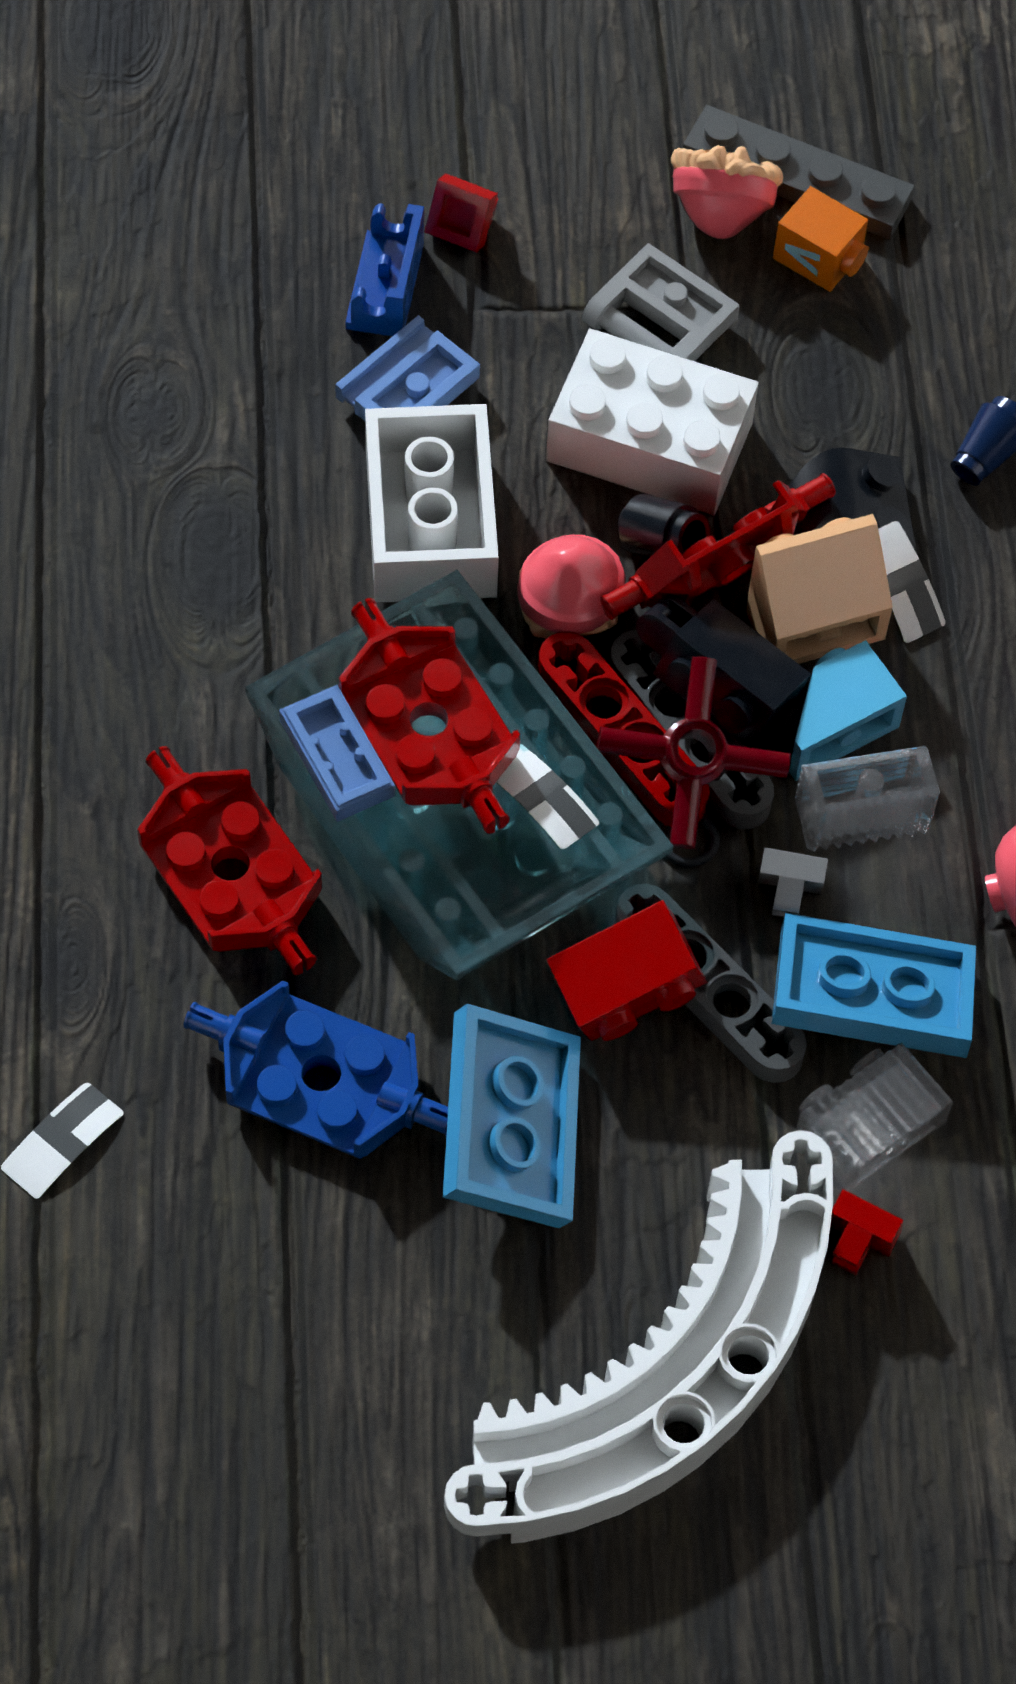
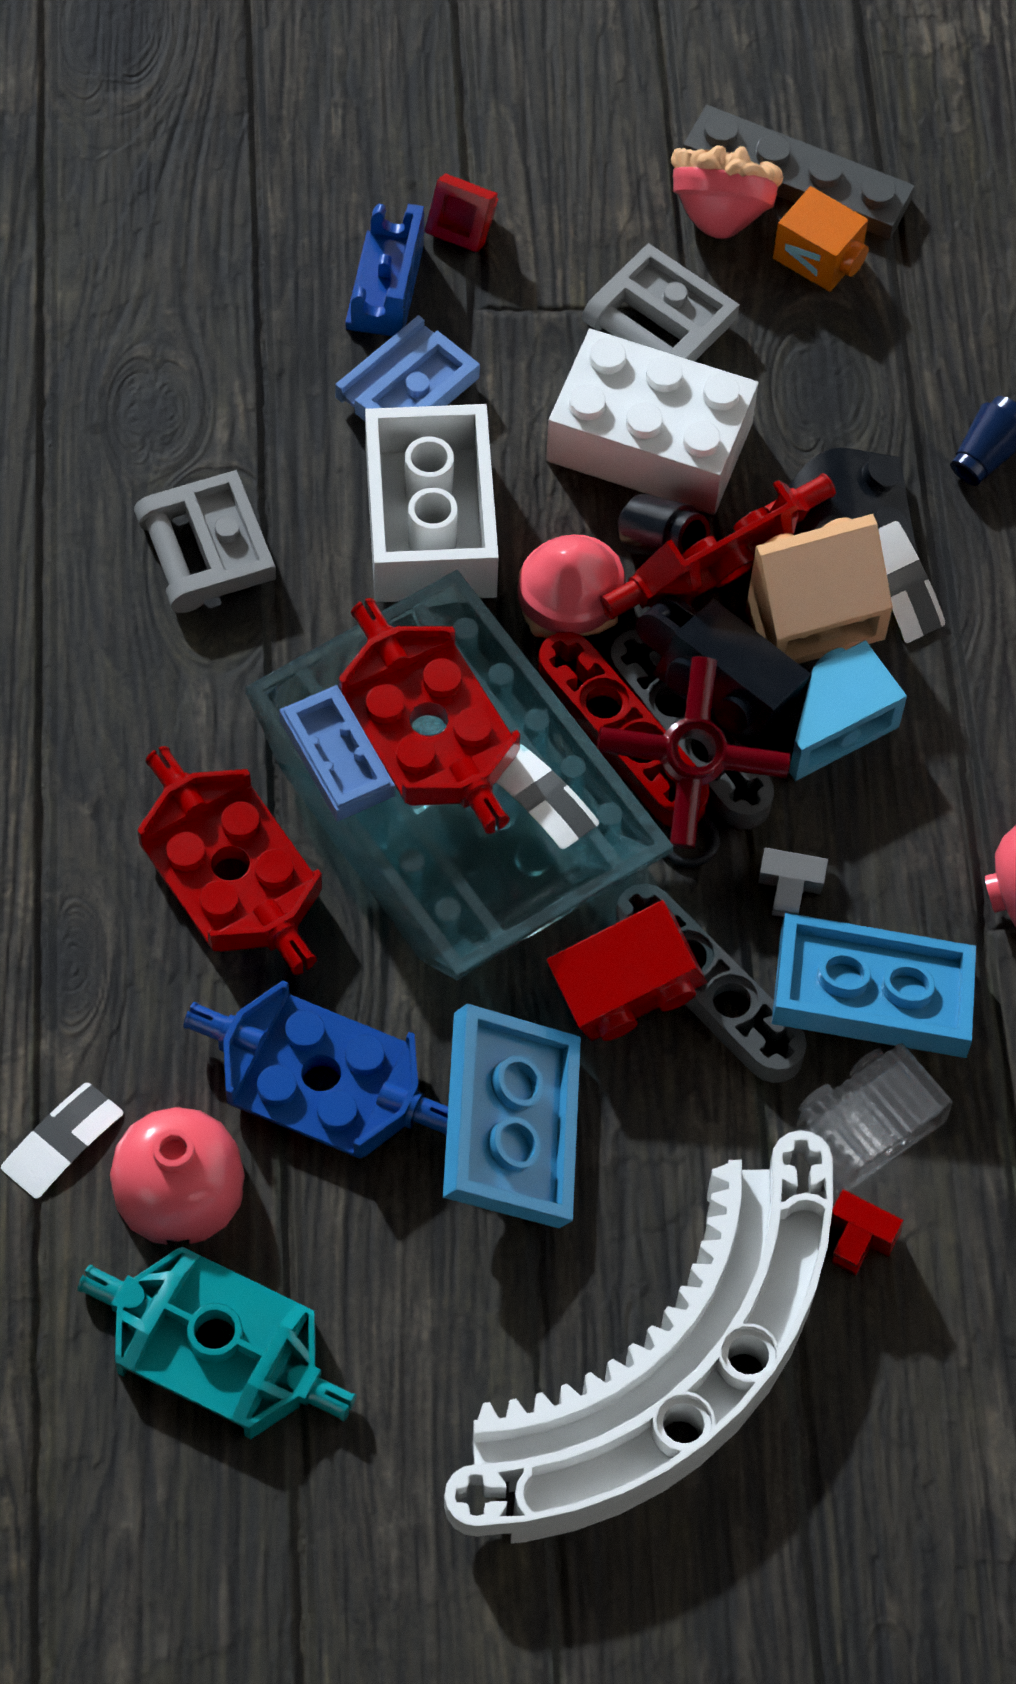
(177, 1176): none -> coral cylinder
(224, 533): none -> light grey plate
(248, 1381): none -> teal plate
(866, 797): clear brick -> none

